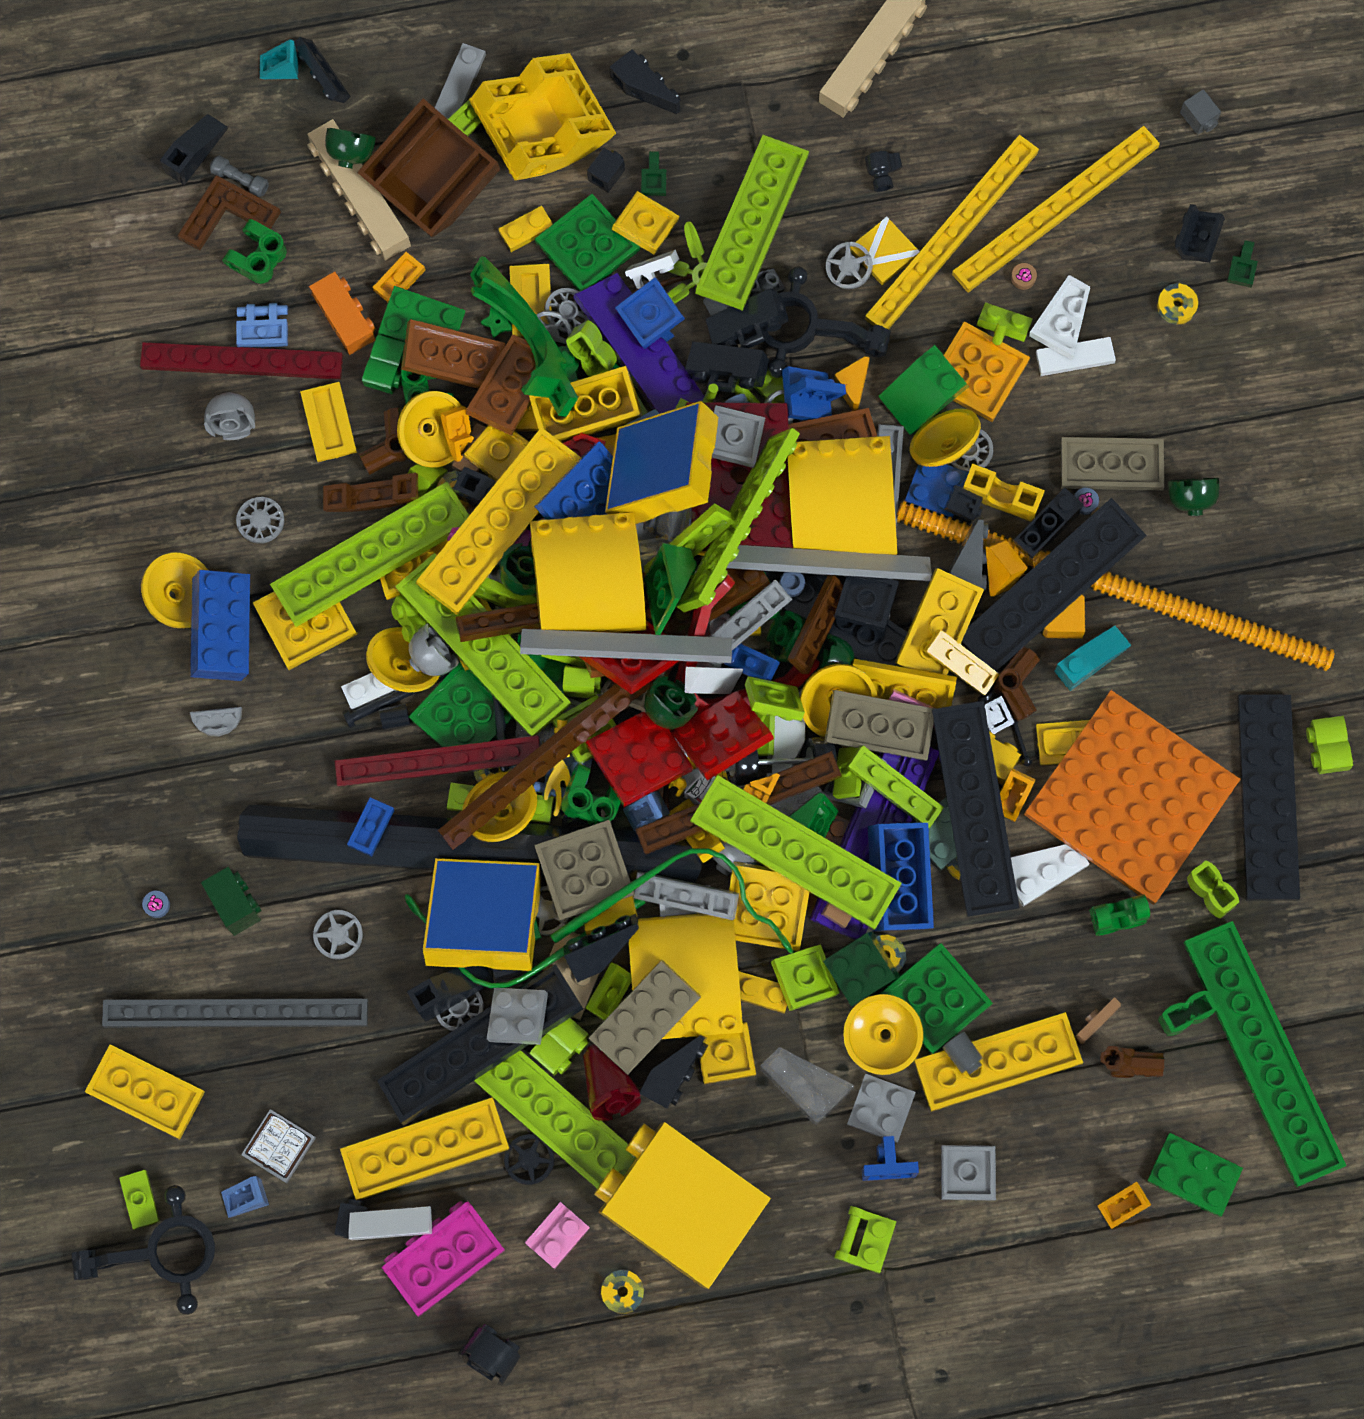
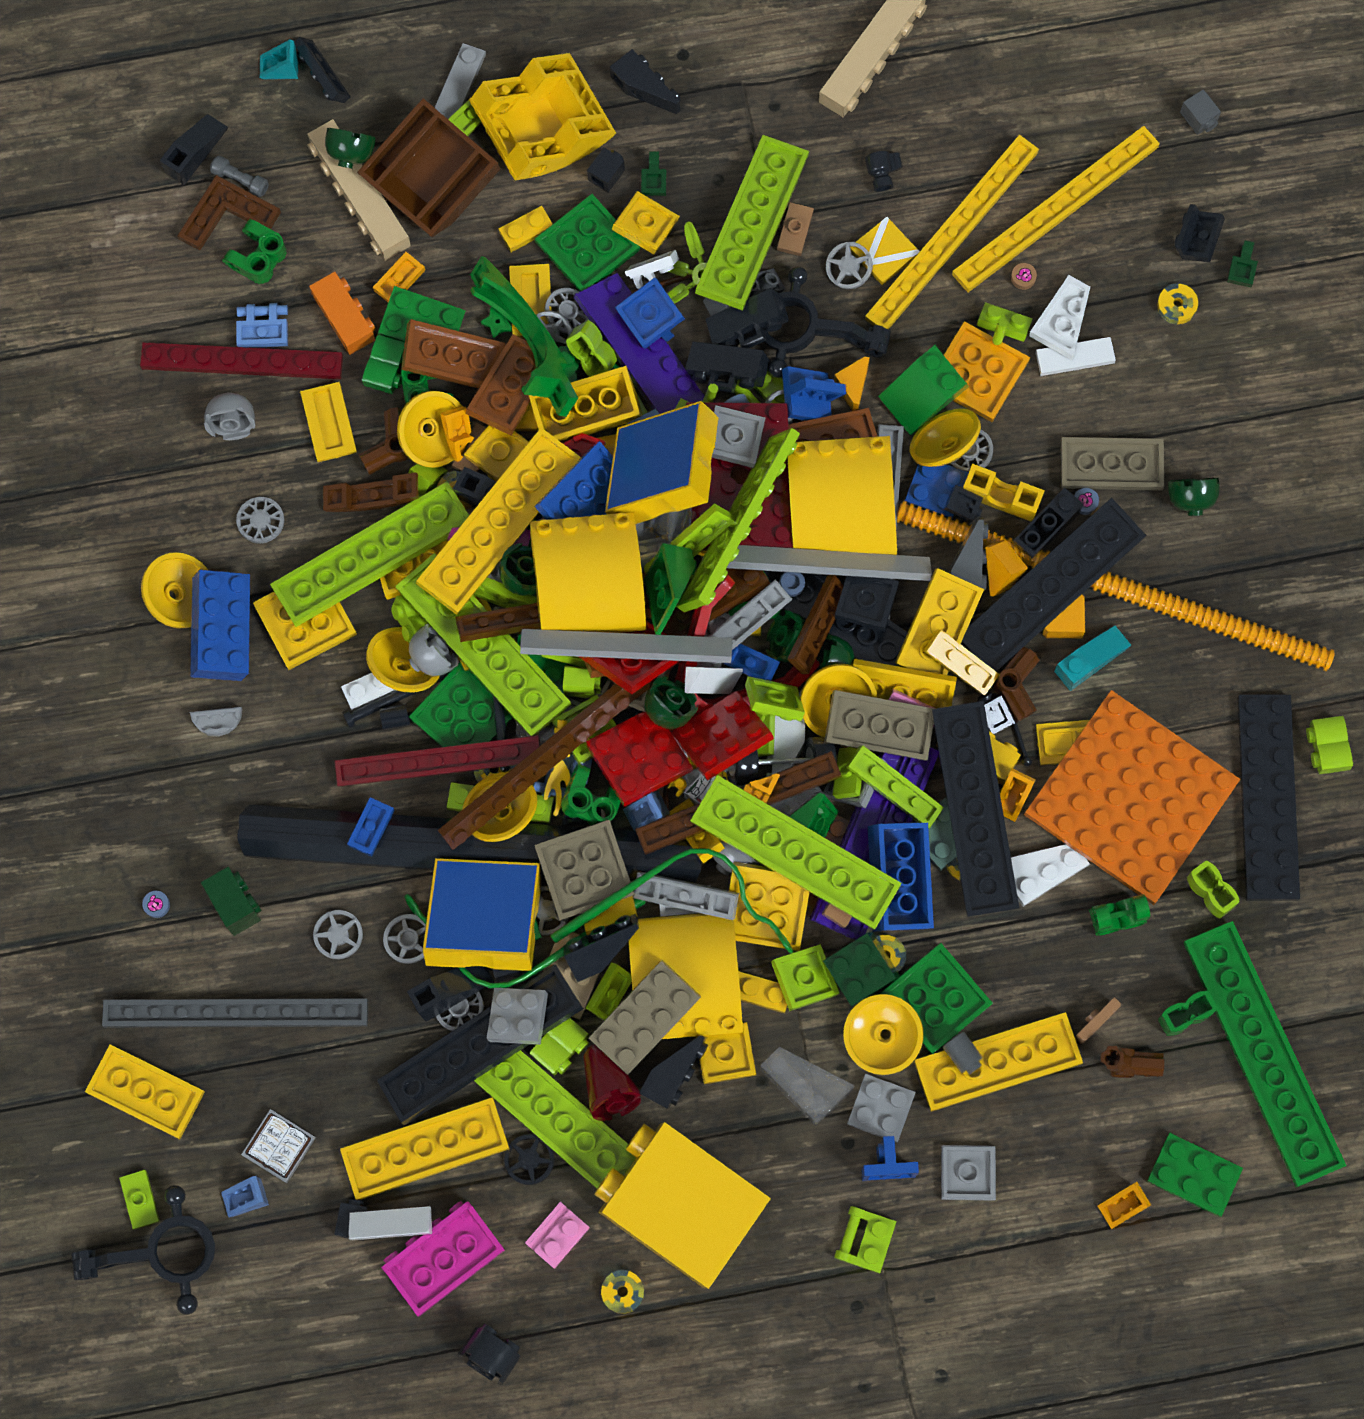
(407, 939): none -> light grey wheel
(795, 229): none -> medium nougat plate

